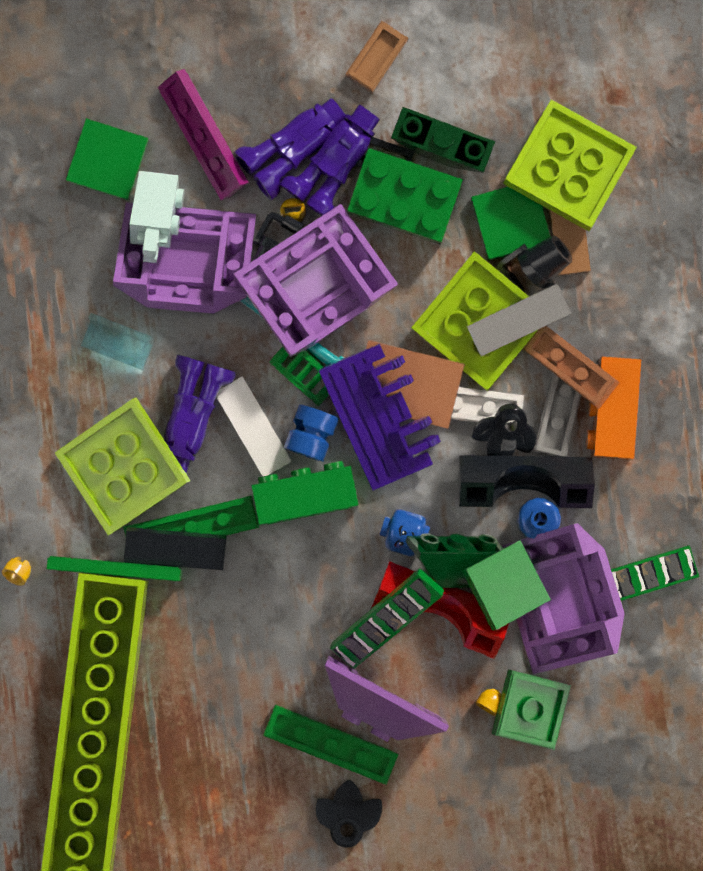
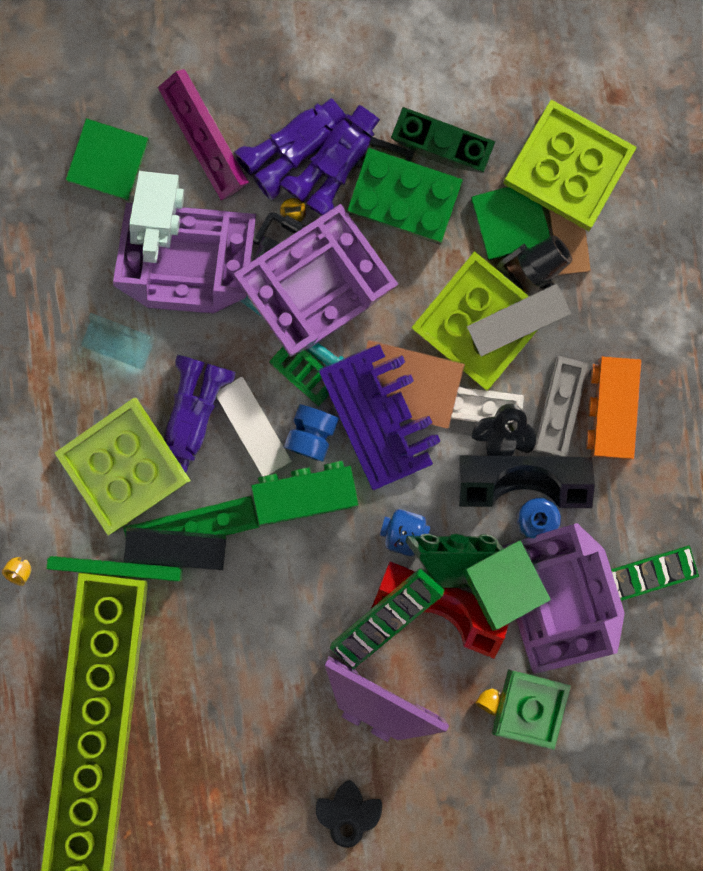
(331, 744): green tile -> none
(376, 57): medium nougat tile -> none
(571, 366): nougat tile -> none

